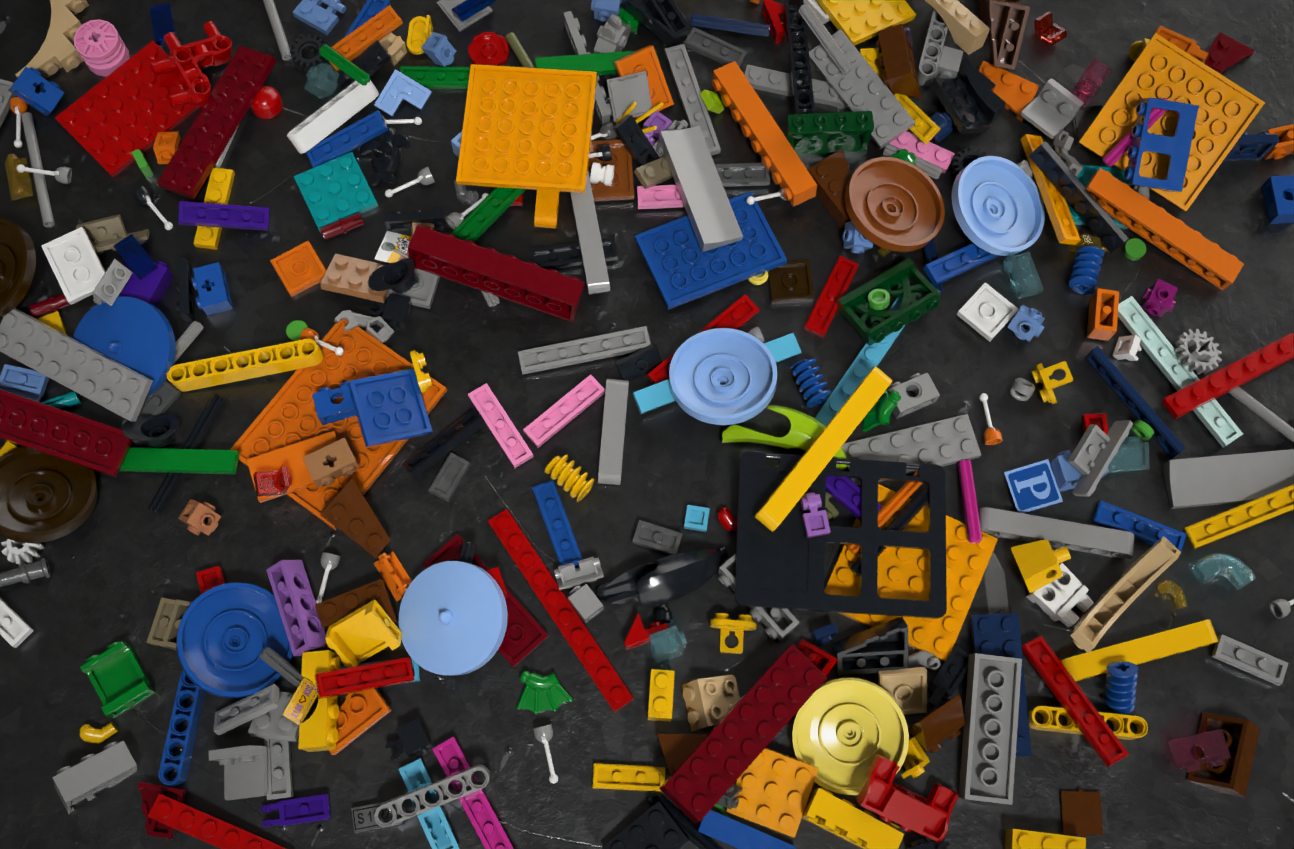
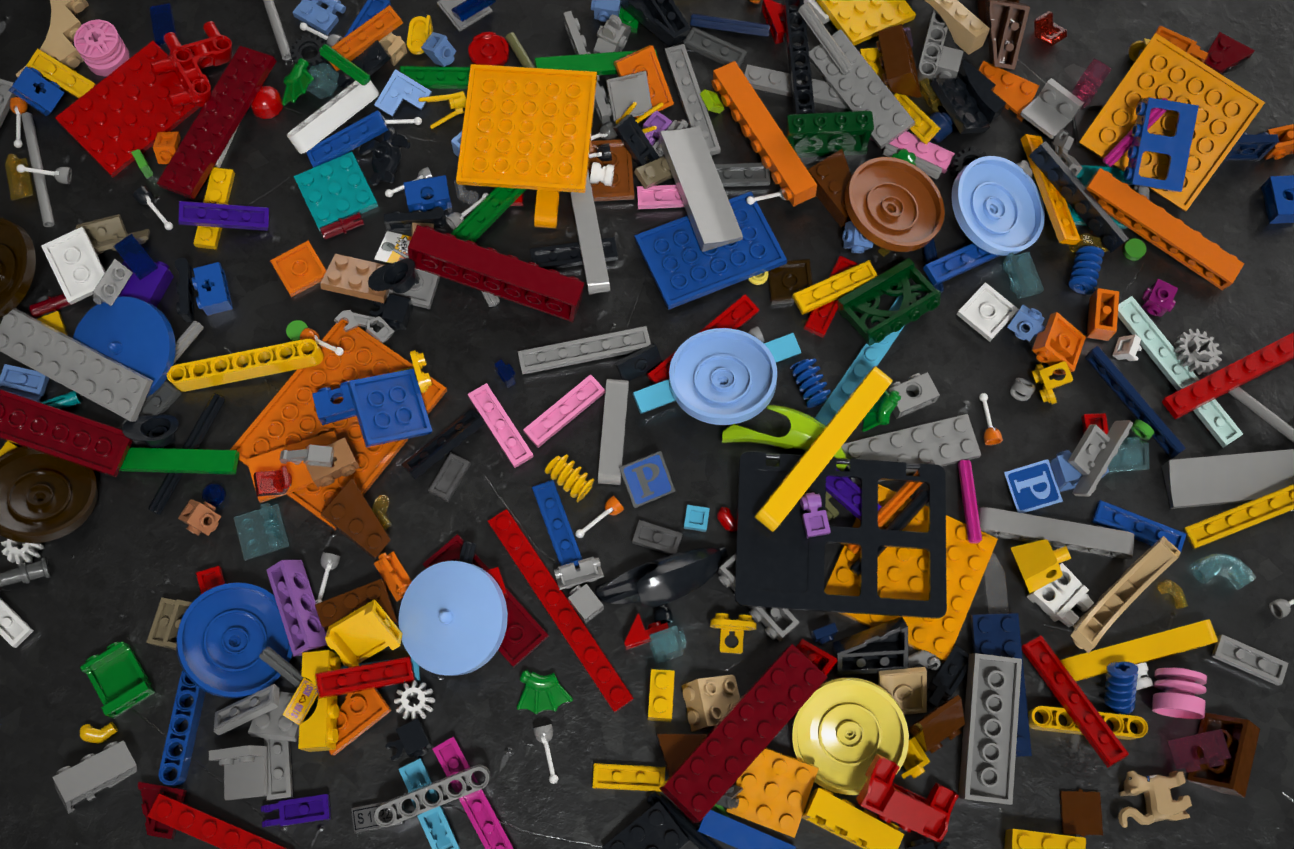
(60, 74): none -> yellow tile
(213, 494): none -> clear blue plate
(261, 531): none -> clear light blue hinge
(297, 81): none -> green arm
(312, 455): none -> light grey piece
(331, 40): none -> hinge
(380, 509): none -> clear yellow arm
(419, 189): none -> blue brick
(423, 697): none -> white gear
(456, 101): none -> yellow plant
(505, 372): none -> clear blue plate
(612, 508): none -> hinge
(647, 479): none -> piece
(833, 287): none -> yellow tile
(878, 299): bright green tile -> none
(929, 95): none -> clear yellow plate
(1059, 343): none -> orange plate
(1143, 680): none -> white wheel
(1157, 797): none -> tan animal
(1179, 694): none -> bright pink wheel

